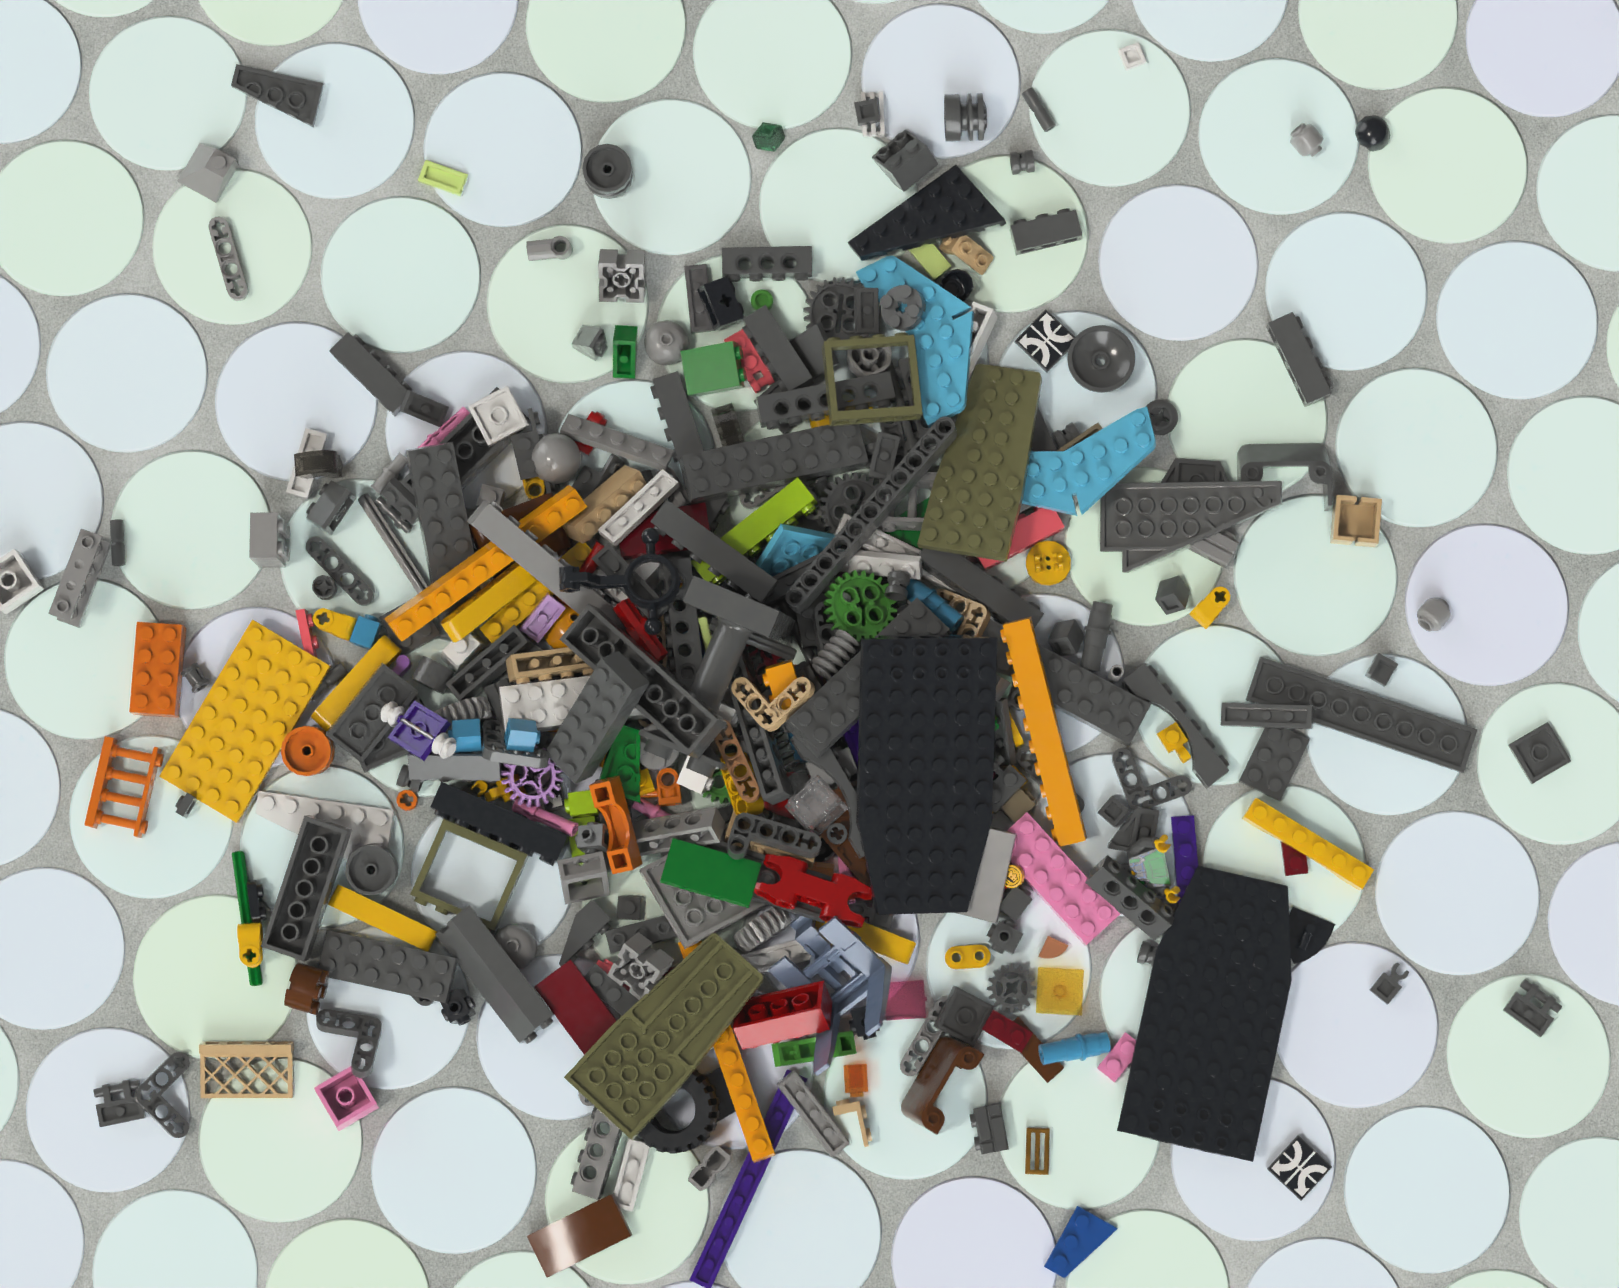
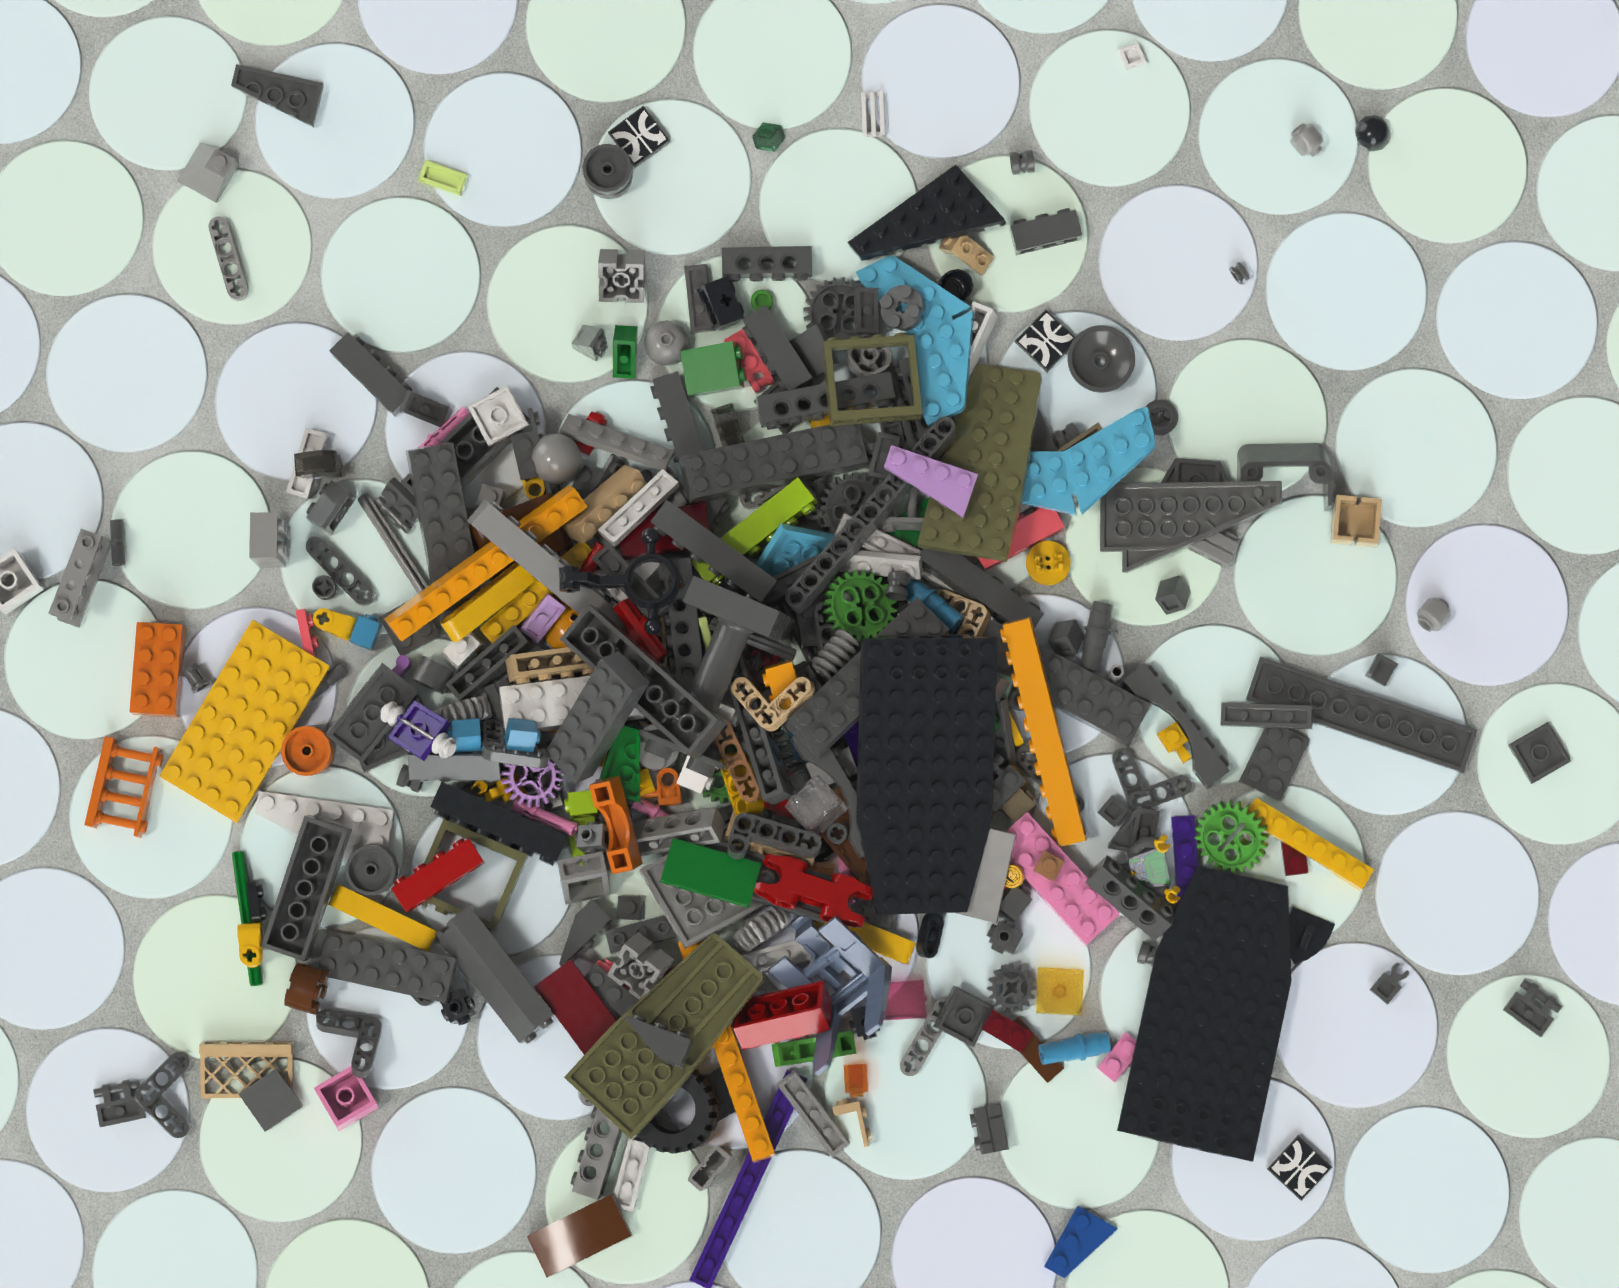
(185, 805): dark grey plate -> none
(271, 1099): none -> dark grey tile
(331, 708): yellow beam -> none
(390, 472): light grey pin -> none
(402, 805): orange bush -> none
(437, 875): none -> red brick
(518, 944): light grey cylinder -> none
(546, 249): light grey piece -> none
(639, 136): none -> tile
(667, 1046): none -> dark grey slope
(867, 112): dark grey plate -> none
(905, 160): dark grey slope -> none
(929, 935): none -> black plate
(931, 260): yellowish green tile -> none
(932, 1078): reddish brown windscreen -> none
(939, 480): none -> lavender wing
(964, 117): dark grey wheel -> none
(968, 958): yellow plate -> none
(1037, 1131): pearl gold tile -> none
(1040, 112): dark grey piece -> none
(1048, 866): none -> medium nougat plate
(1052, 948): nougat tile -> none
(1209, 609): yellow piece -> none
(1239, 273): none -> dark grey bush
(1247, 851): none -> bright green gear
(1299, 359): dark grey brick -> none

